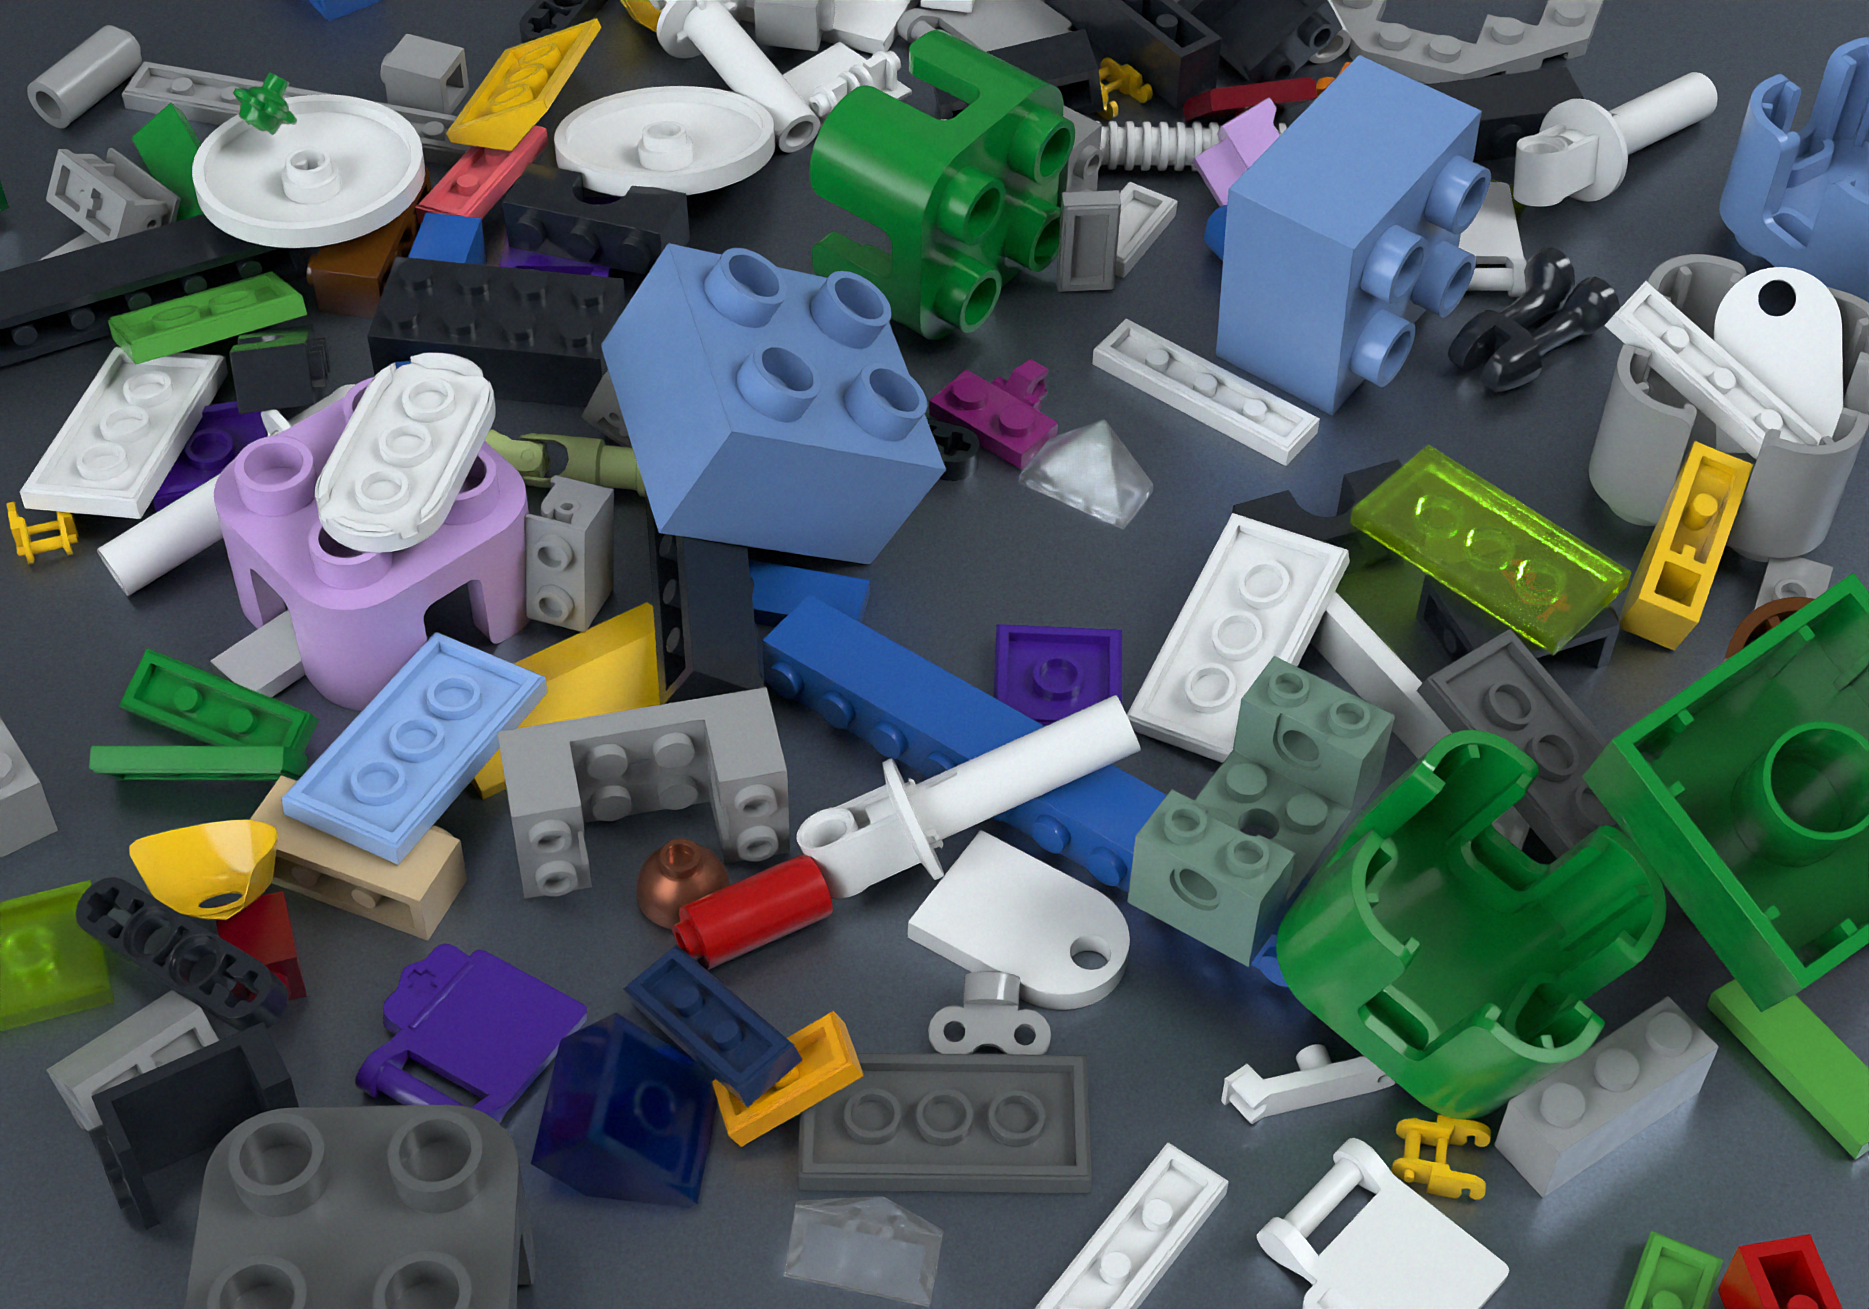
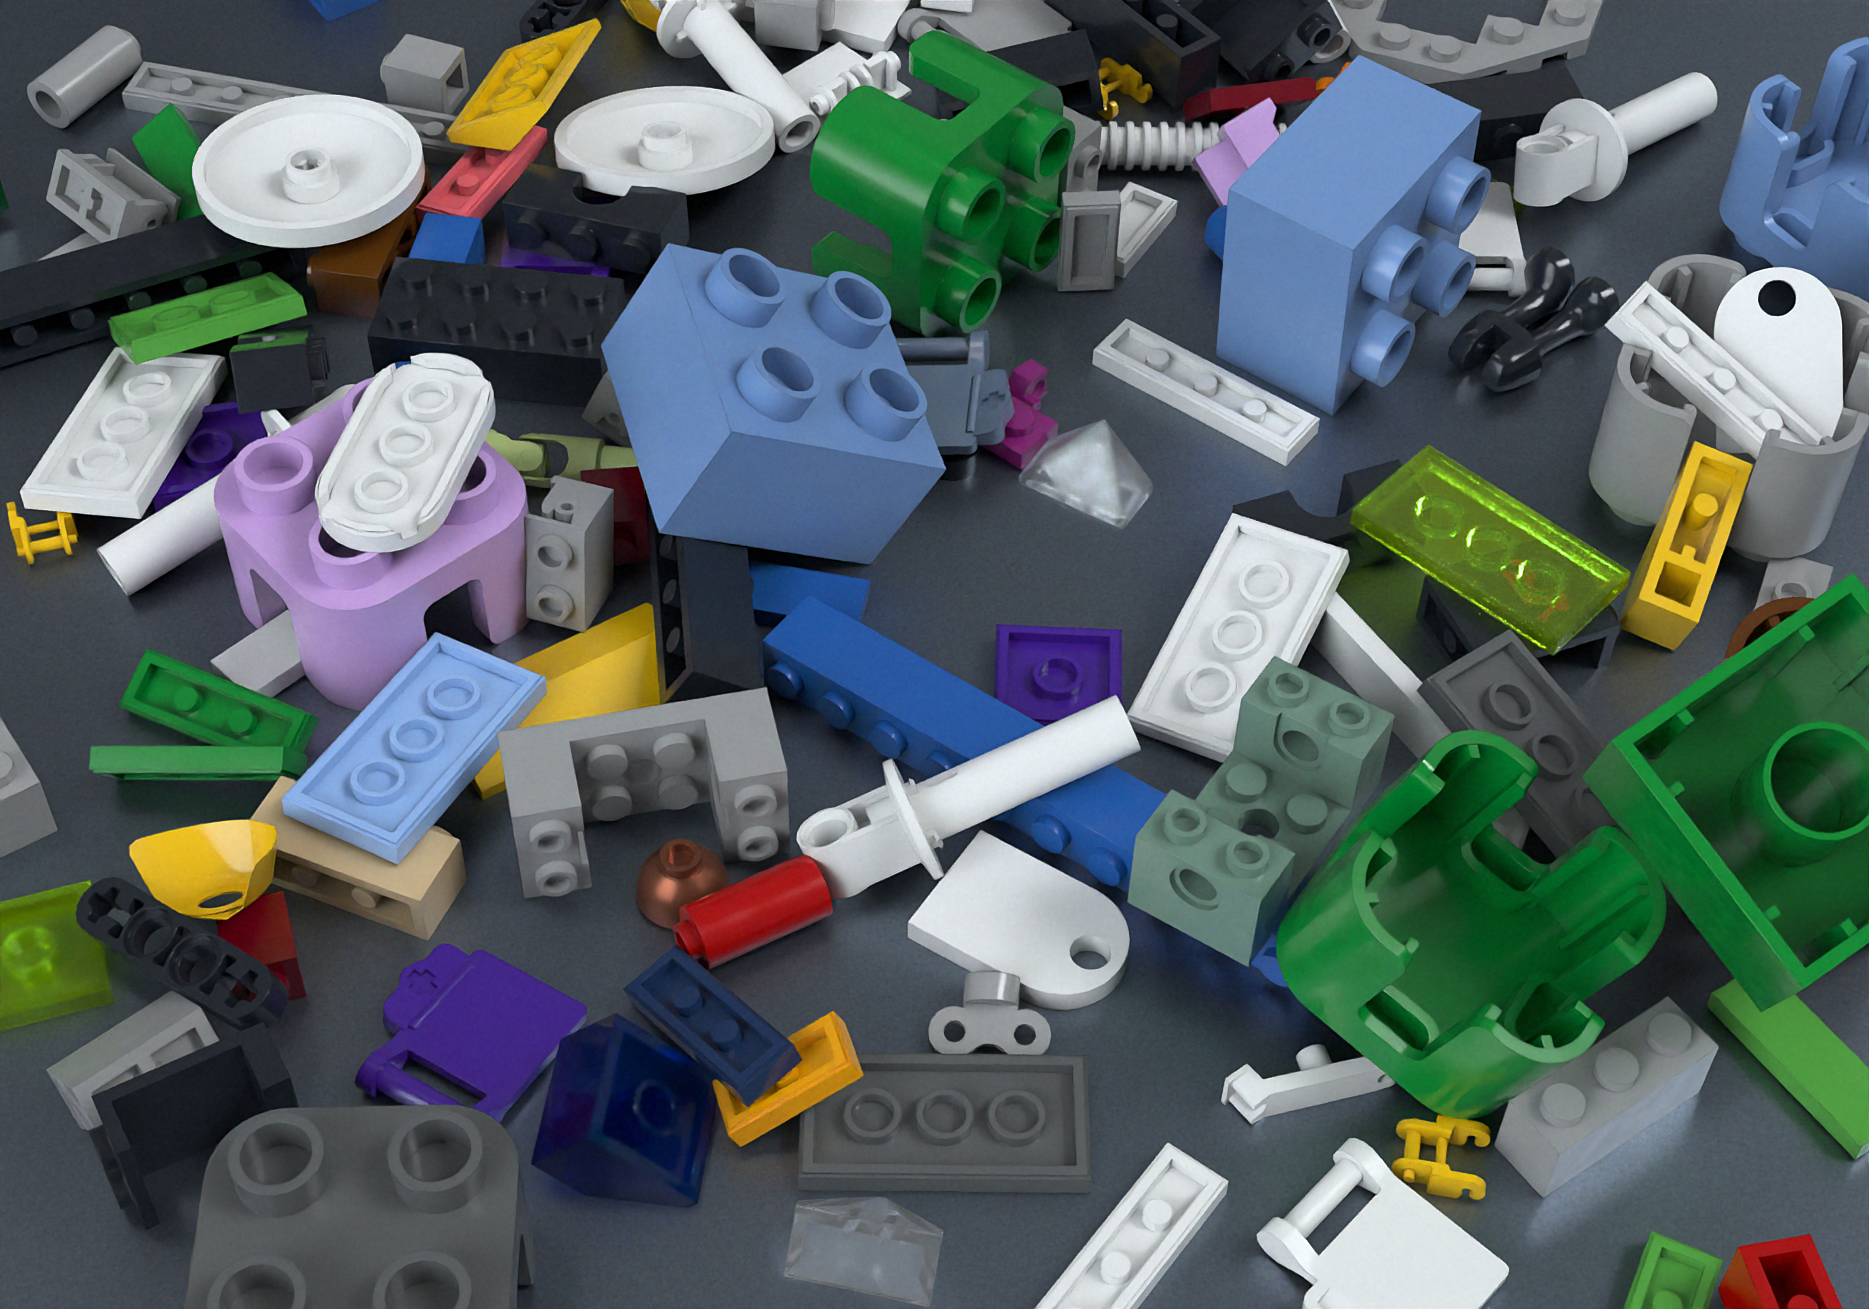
(265, 105): green plant -> none
(629, 511): none -> dark red brick
(965, 400): none -> sand blue piece

